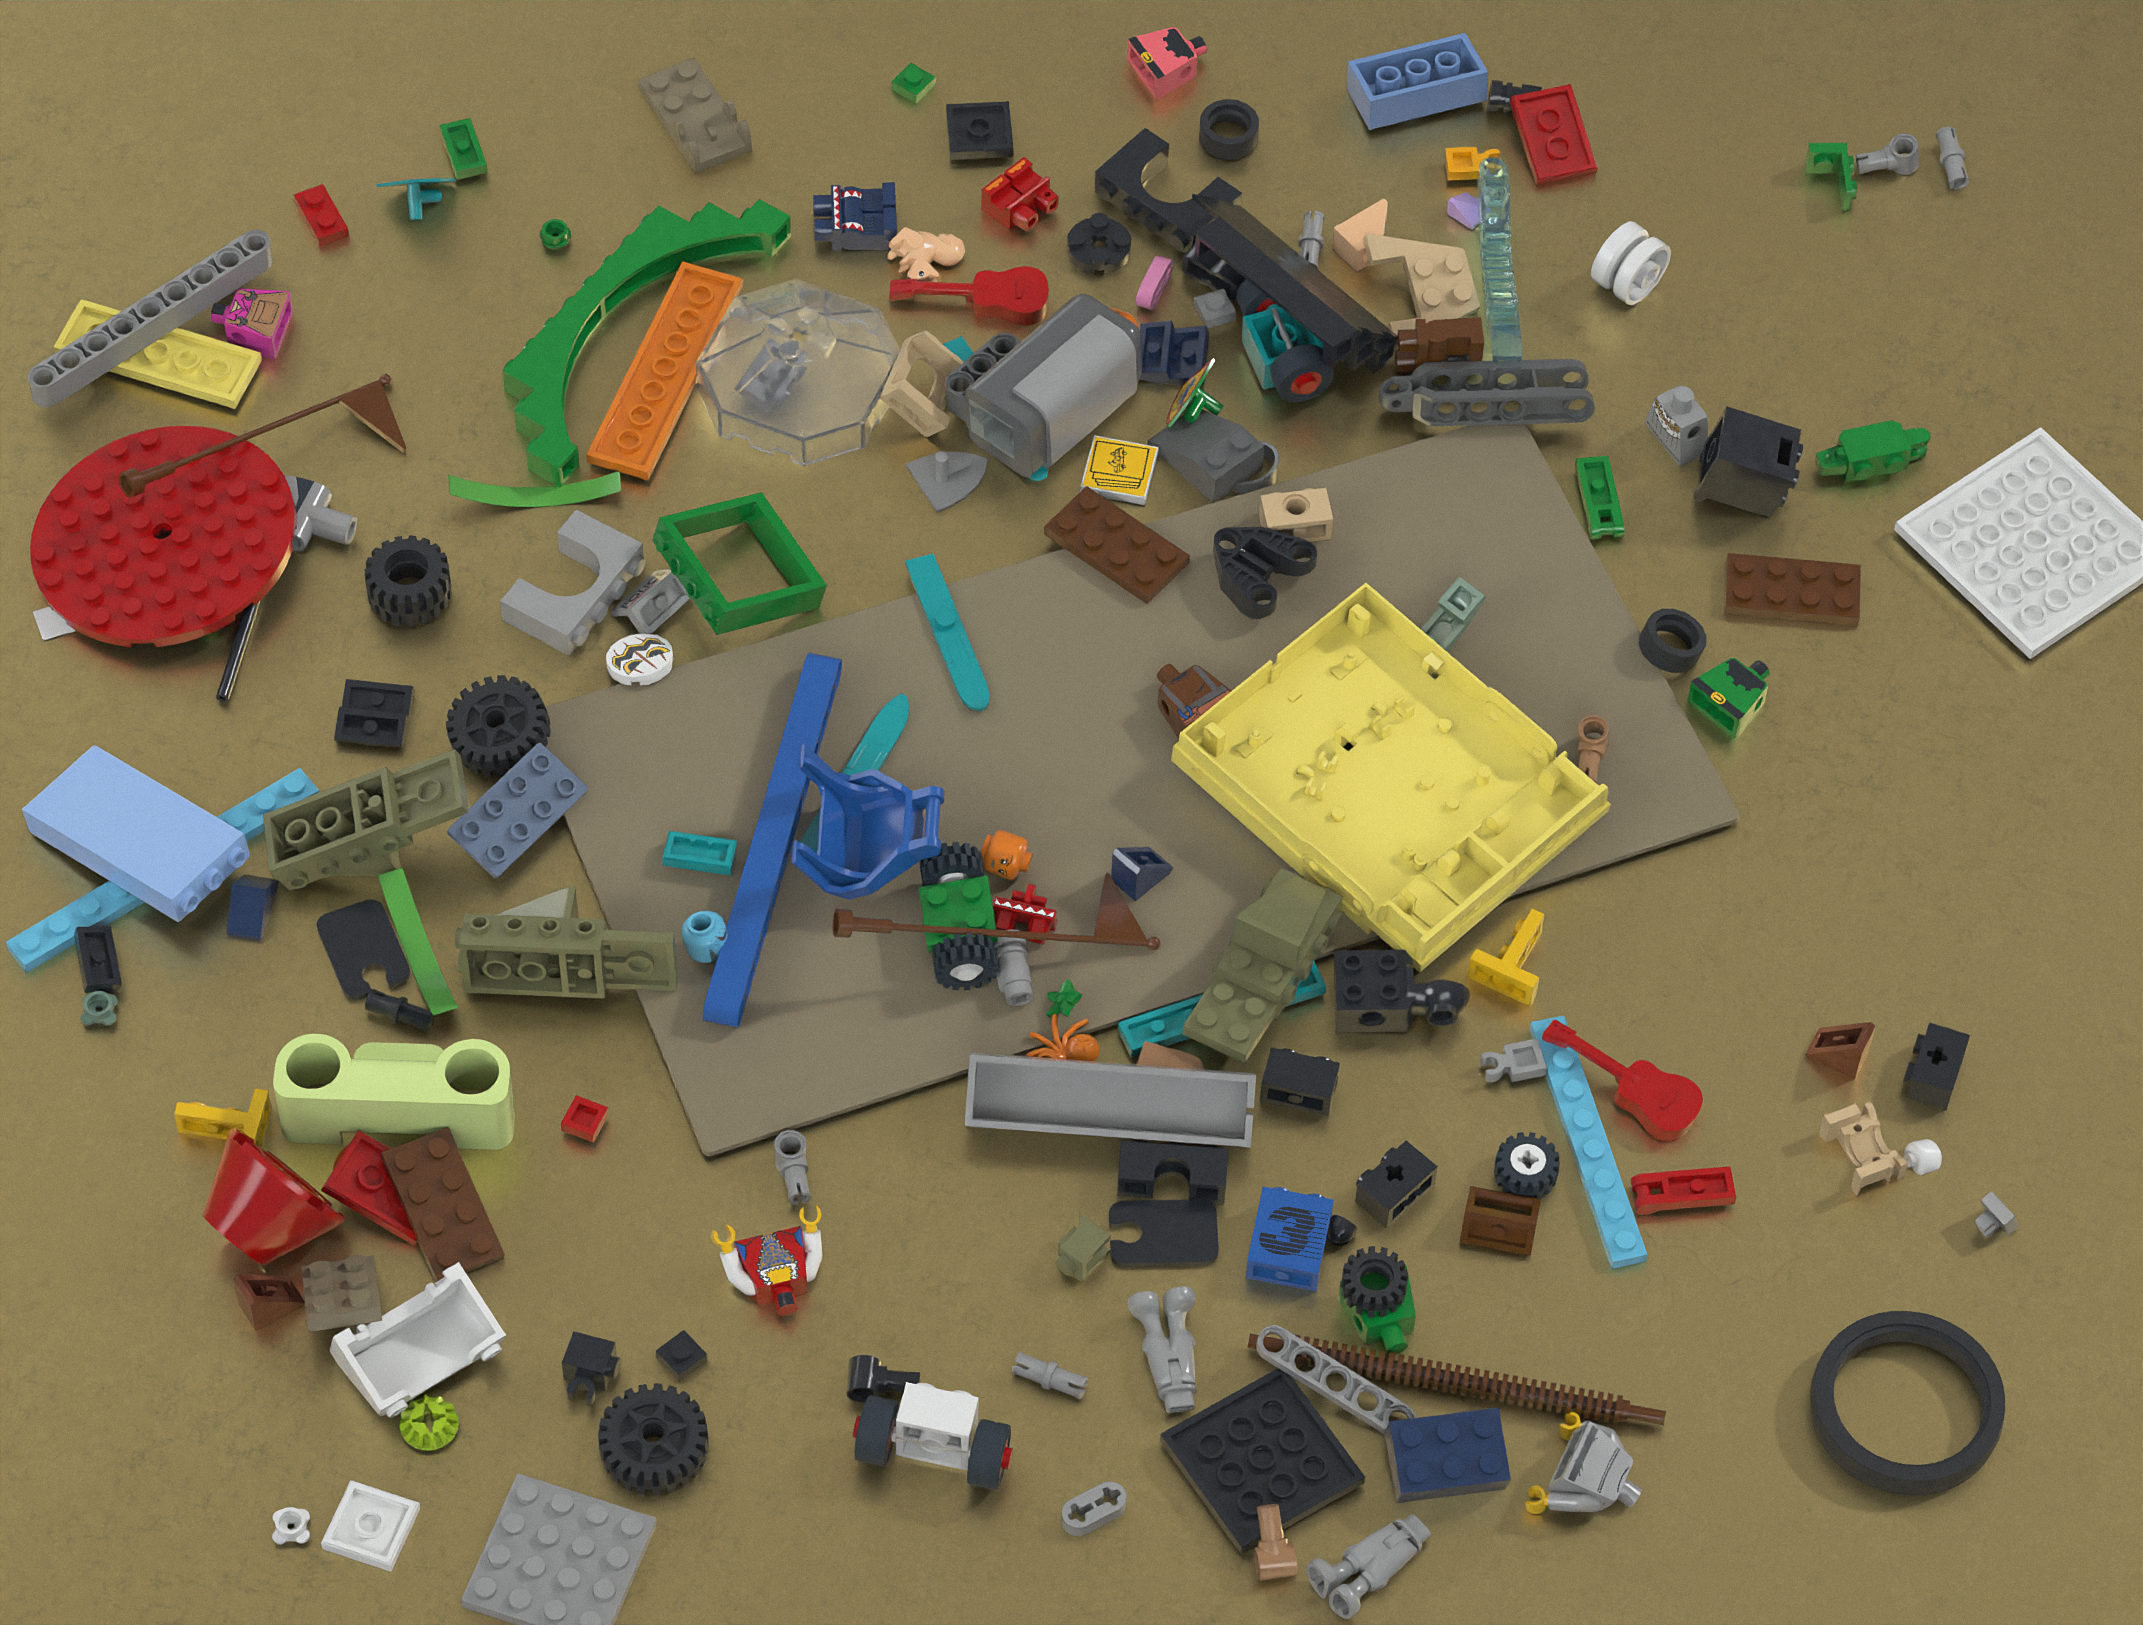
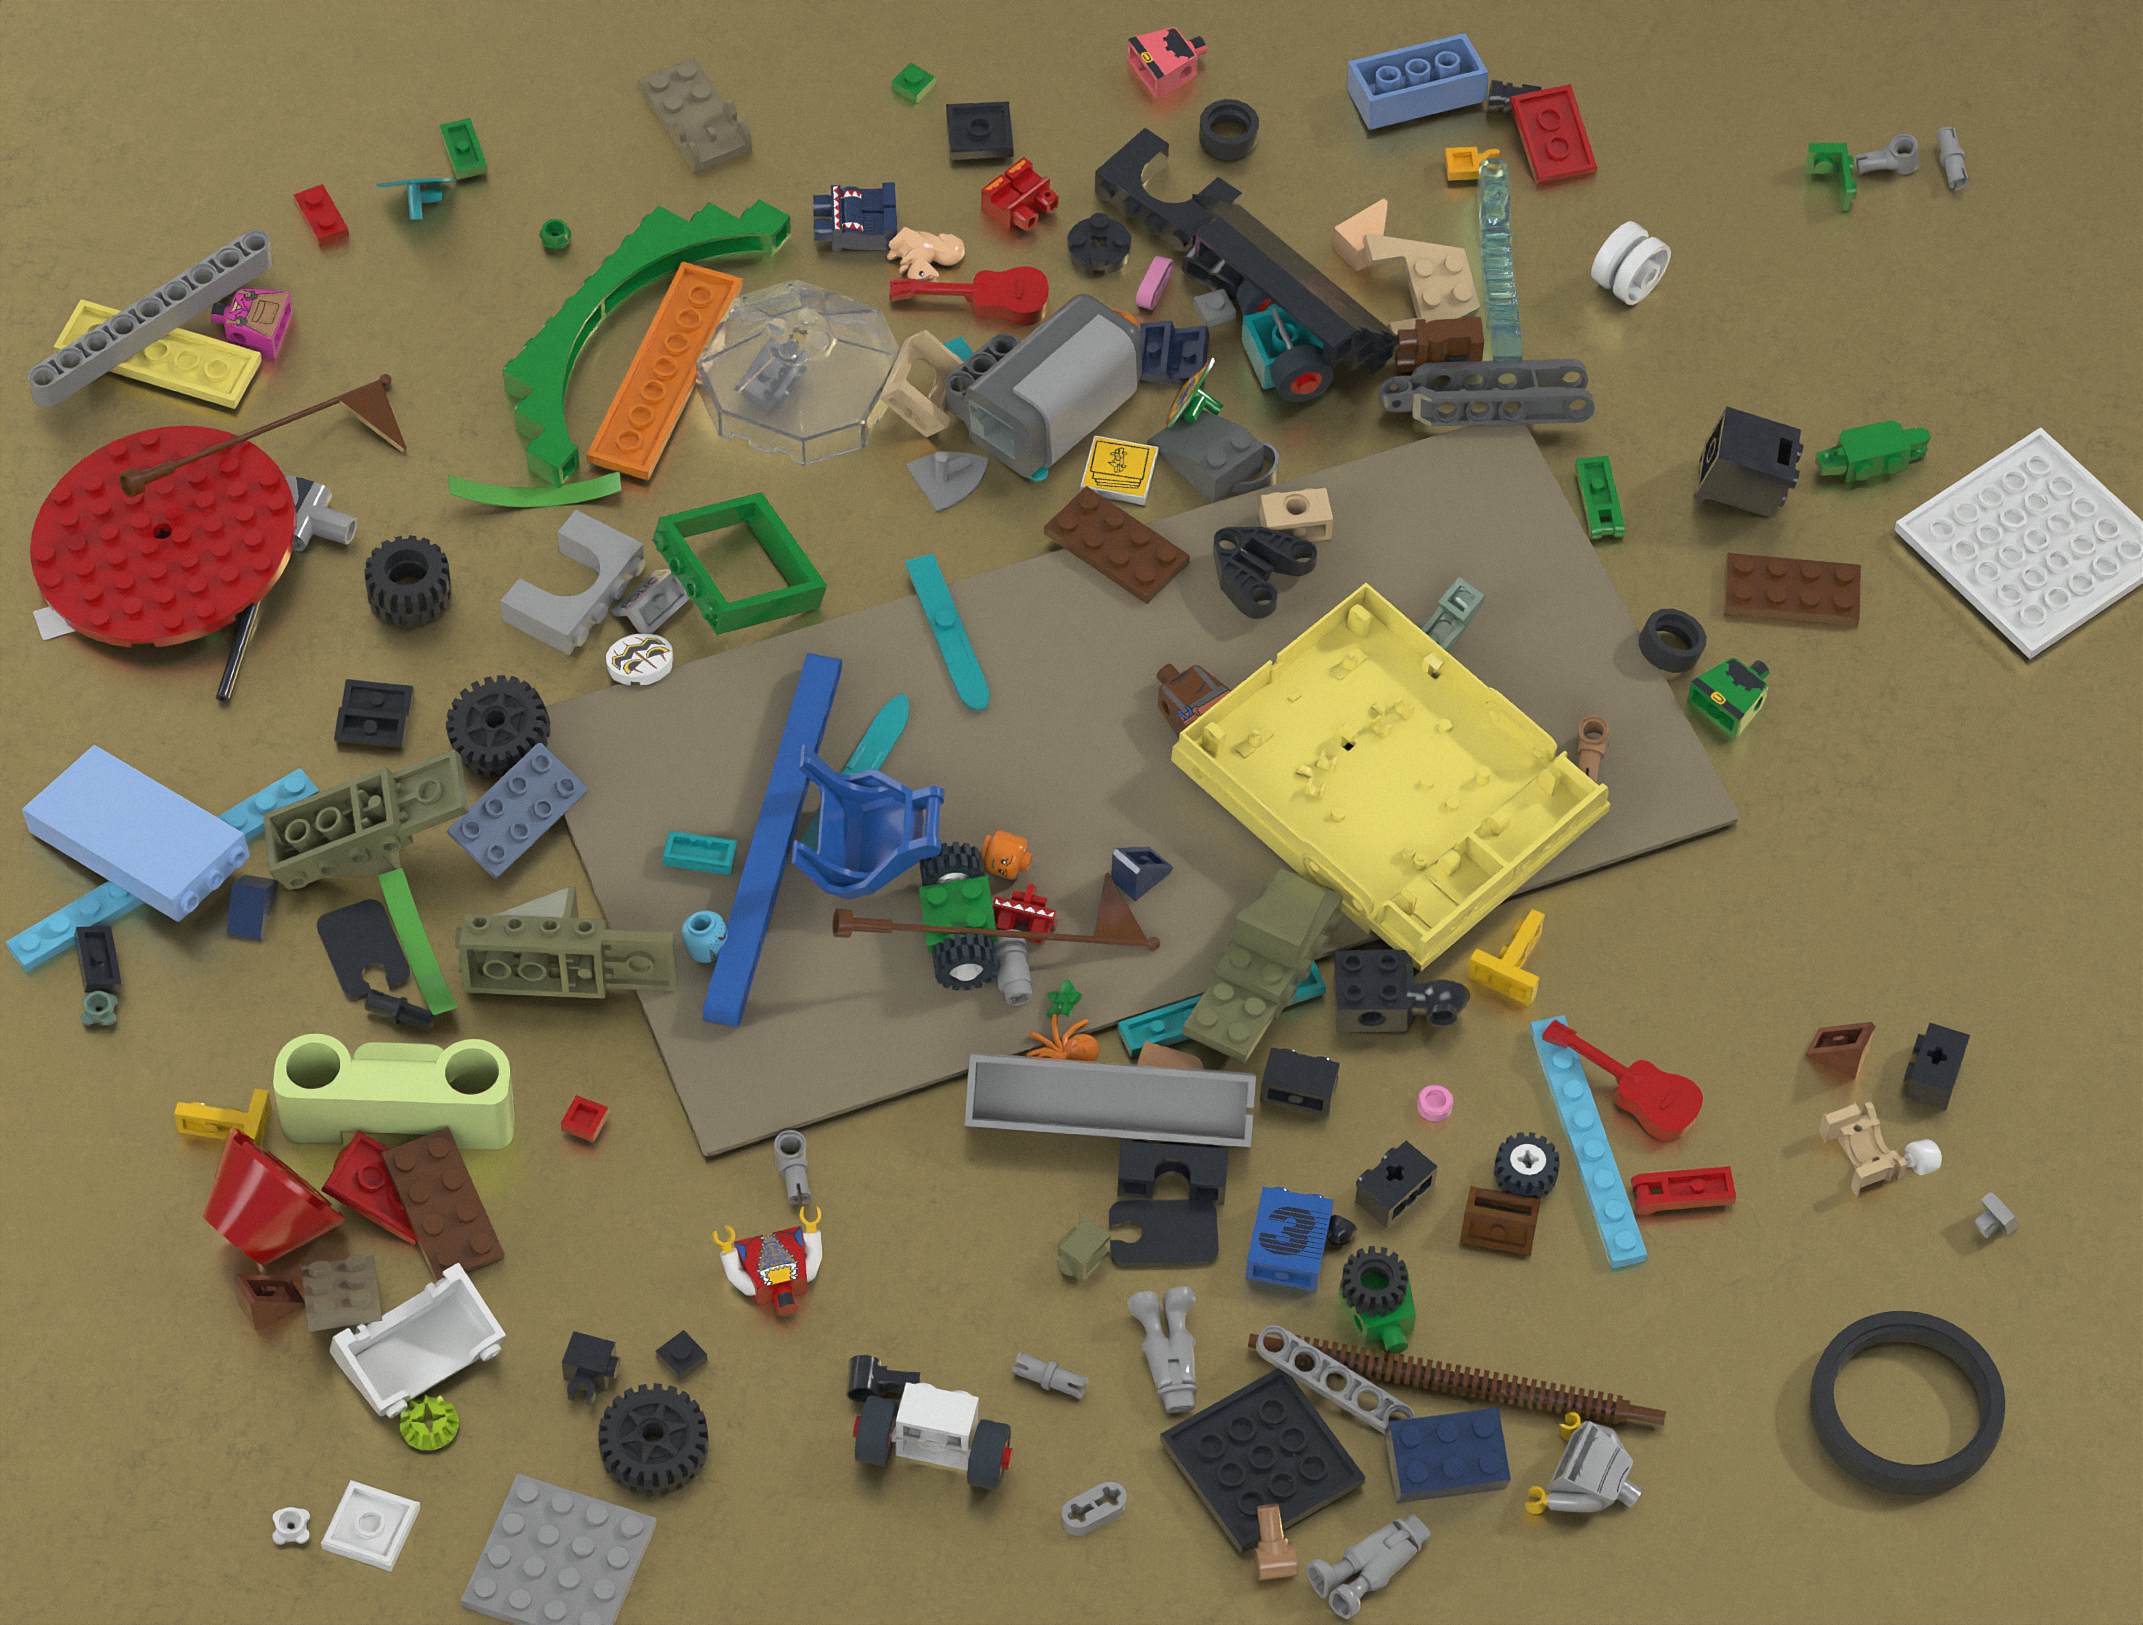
(1311, 240): light grey pin -> none
(1435, 1103): none -> bright pink tile
(1464, 209): lavender slope -> none
(1519, 1059): light grey plate -> none
(1679, 424): light grey torso -> none

